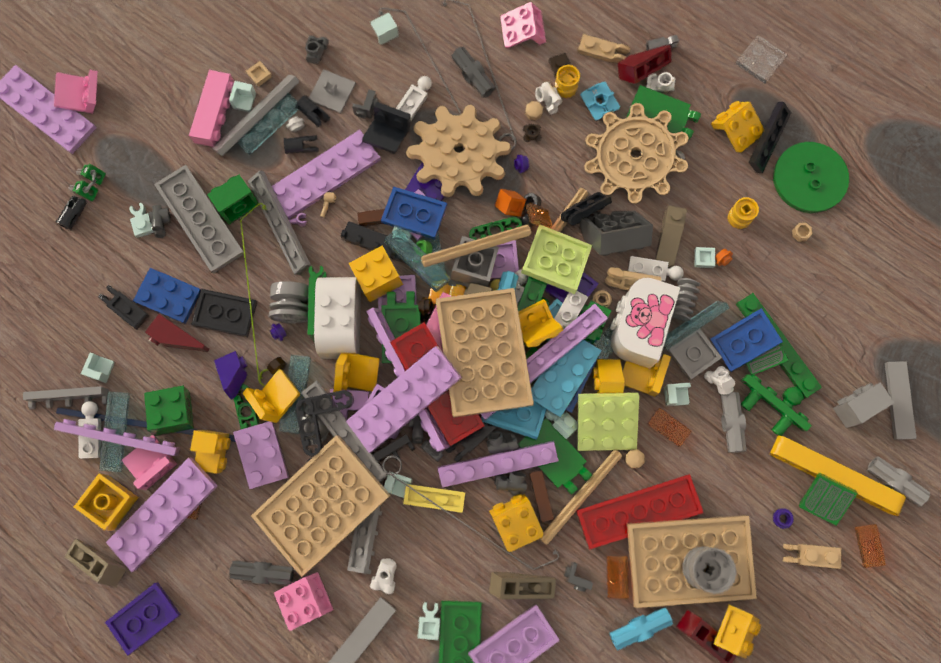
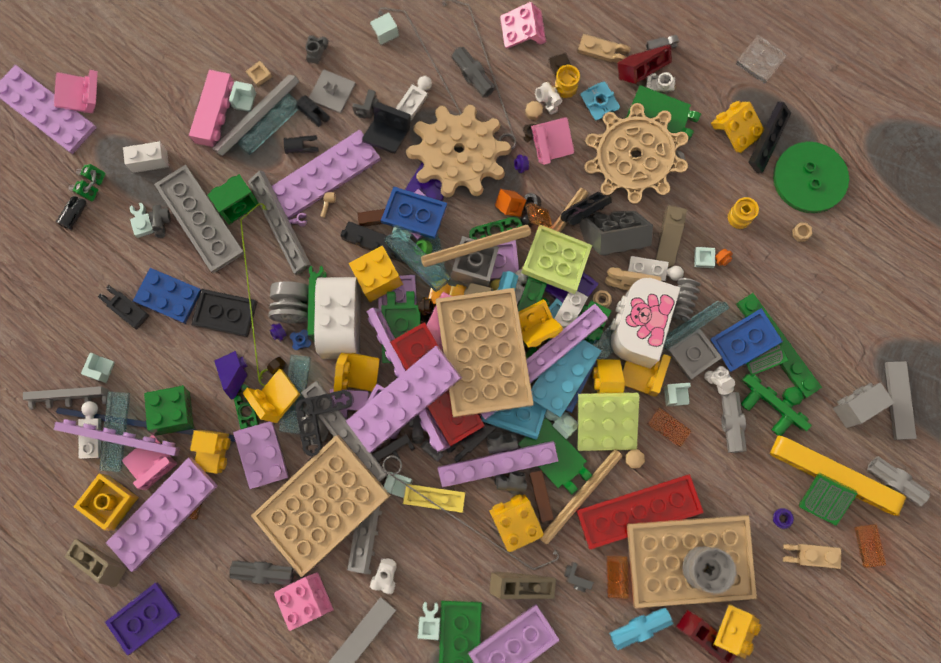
(145, 157): none -> white brick
(170, 335): dark red slope -> none
(295, 124): white plate -> none
(305, 343): none -> blue plate
(552, 140): none -> bright pink bracket

